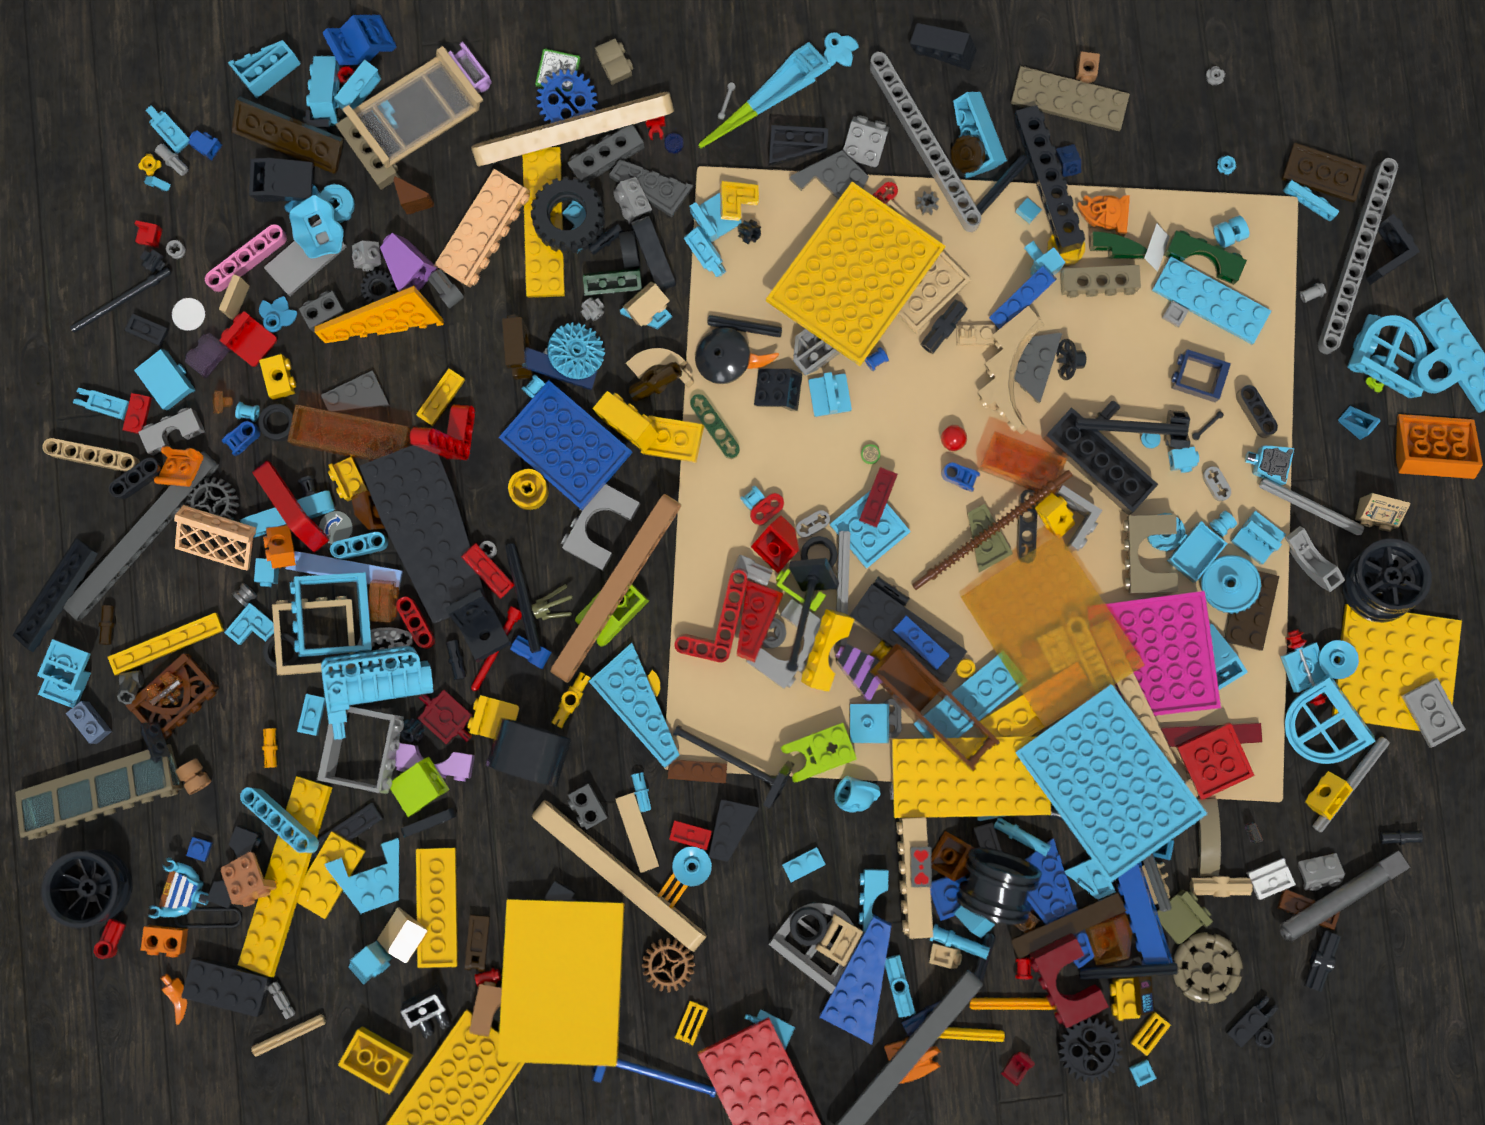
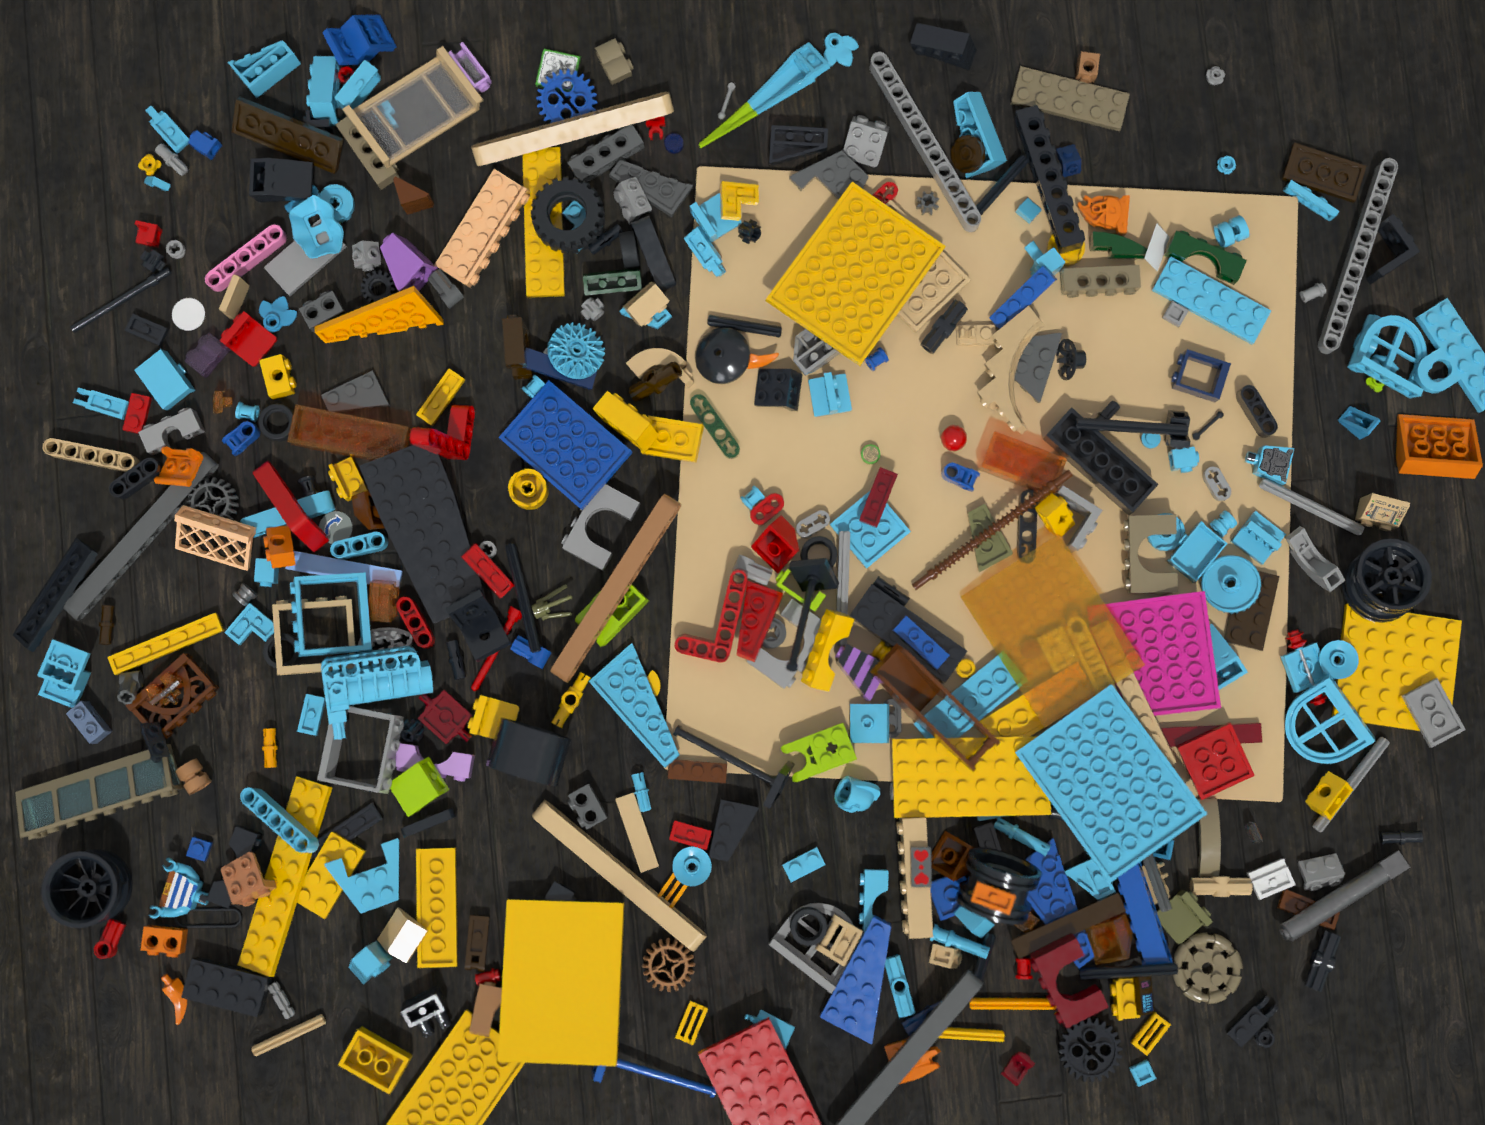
(993, 898): none -> orange plate

